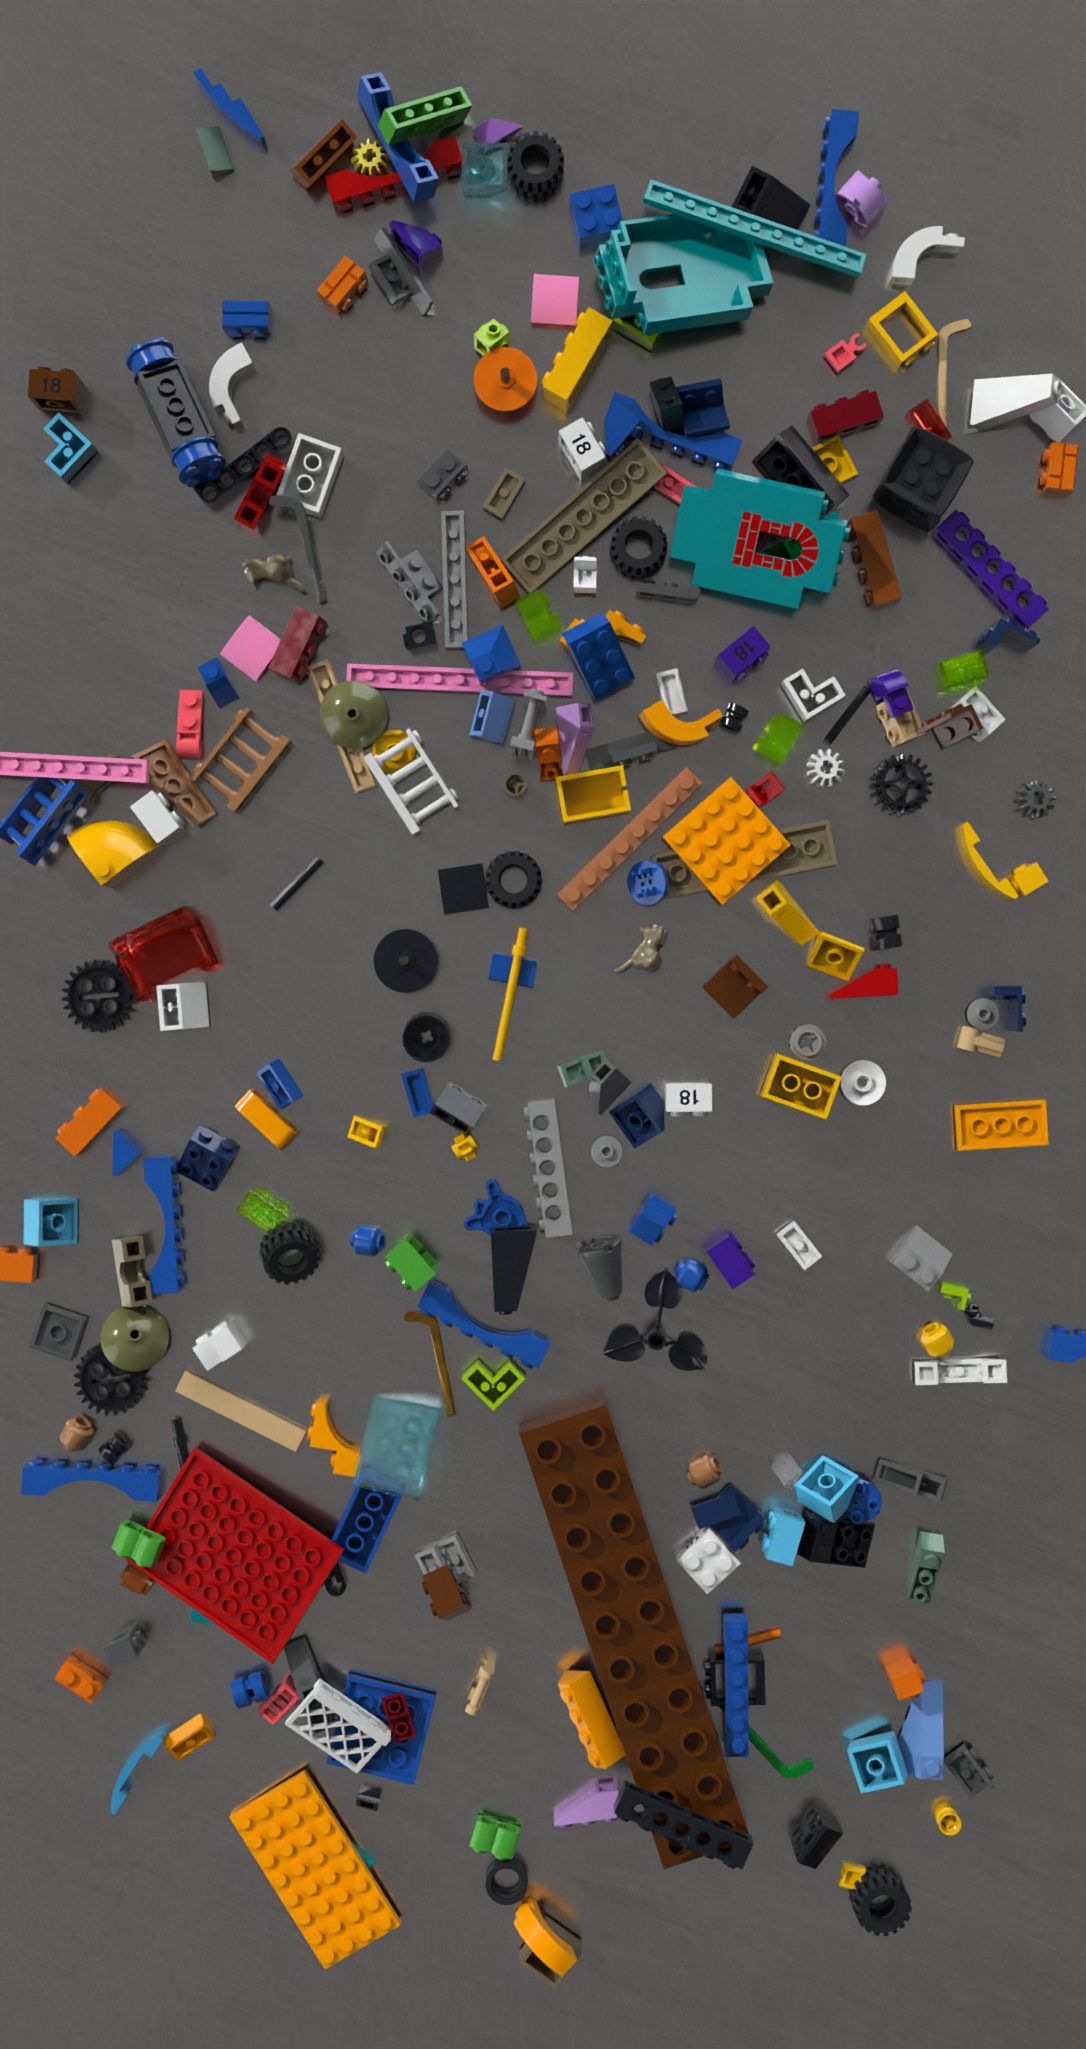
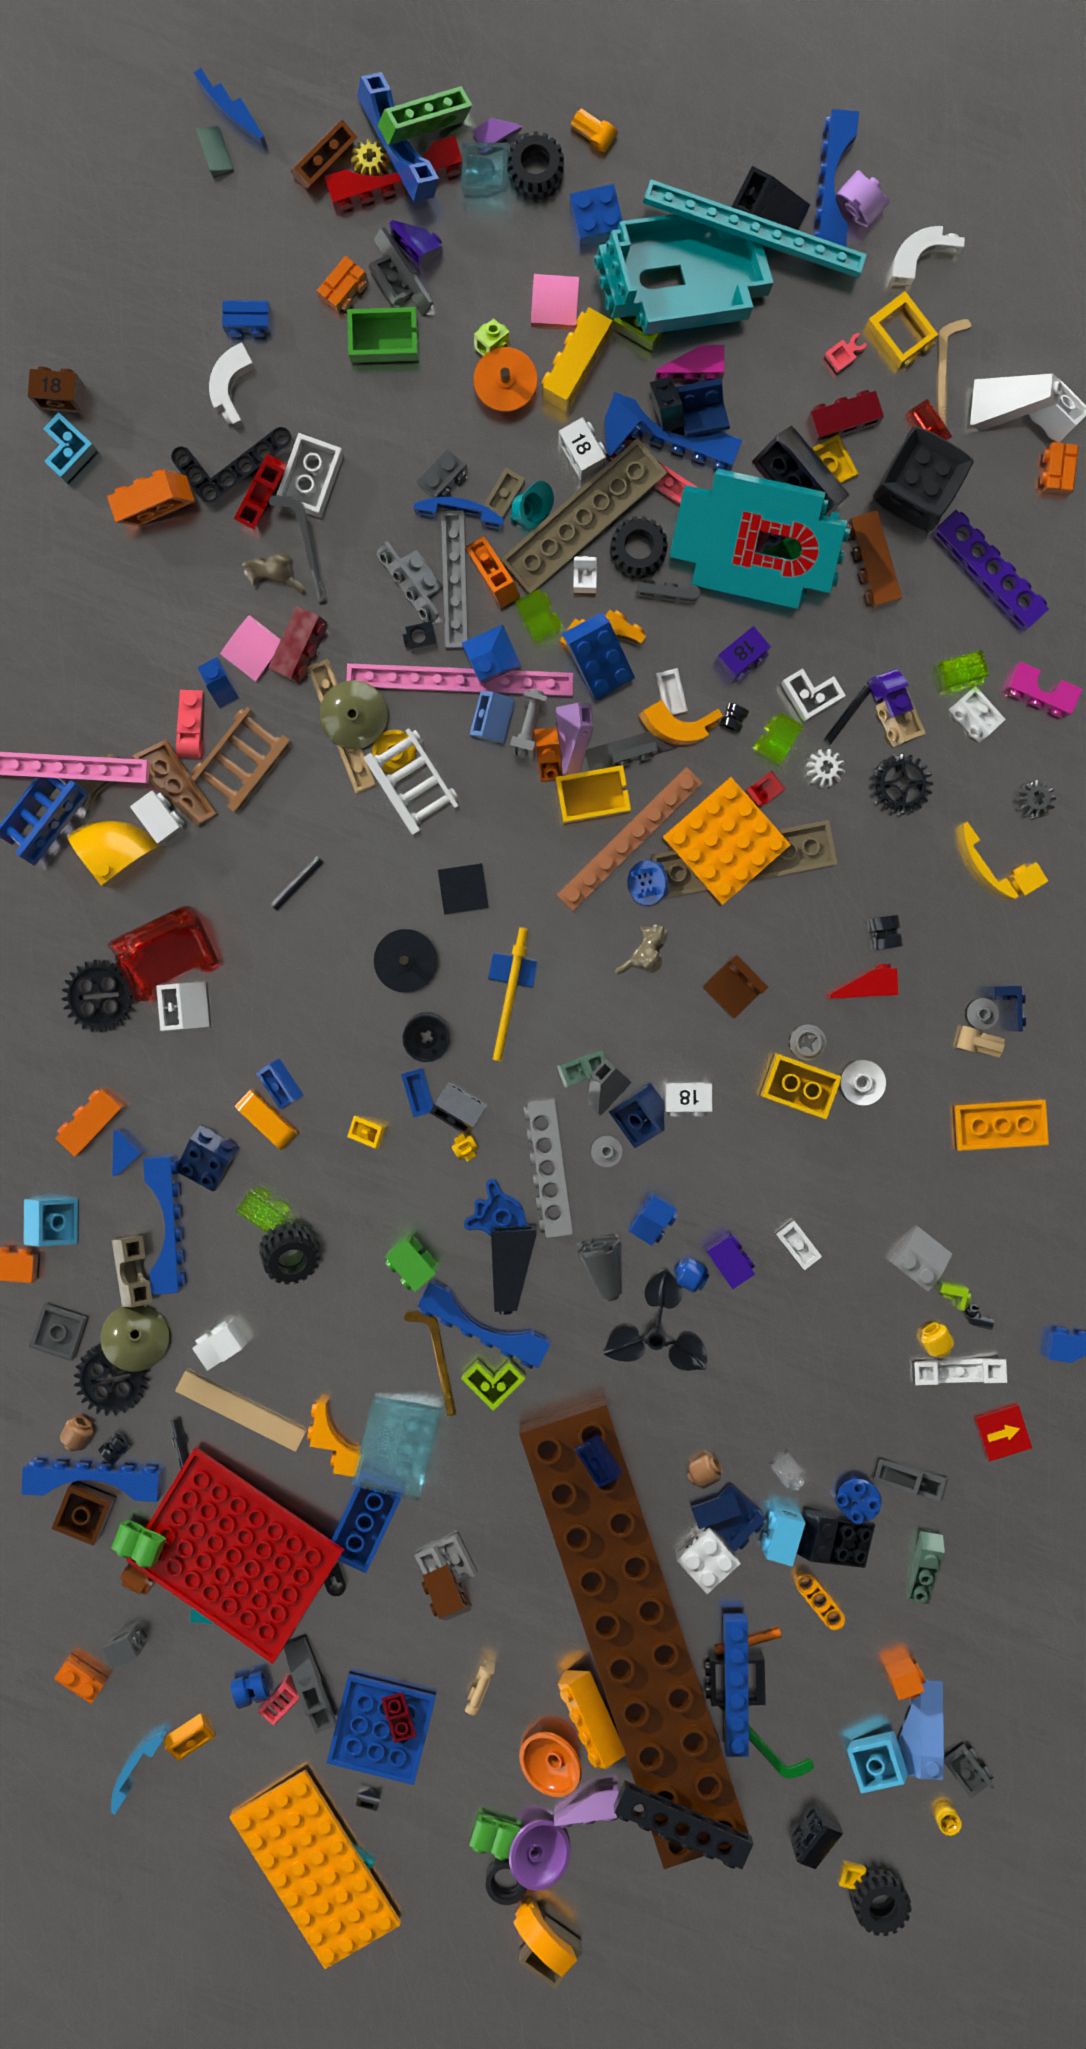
(83, 1513): none -> reddish brown brick
(150, 498): none -> orange brick
(176, 412): brick -> none
(353, 1715): white fence -> none
(367, 1241): blue head -> none
(382, 334): none -> bright green piece
(431, 506): none -> blue slope
(517, 782): dark tan wheel -> none
(520, 860): black tyre -> none
(533, 505): none -> teal piece
(548, 1860): none -> medium lavender dish
(550, 1764): none -> orange dish
(598, 133): none -> light orange piece
(598, 1461): none -> clear blue slope
(700, 363): none -> dark pink slope
(787, 912): yellow slope -> none
(823, 1609): none -> light orange beam
(827, 1488): medium azure slope -> none
(834, 956): yellow slope -> none
(953, 724): bracket -> none
(1003, 1432): none -> red tile
(1009, 630): dark blue bracket -> none
(1024, 684): none -> dark pink arch

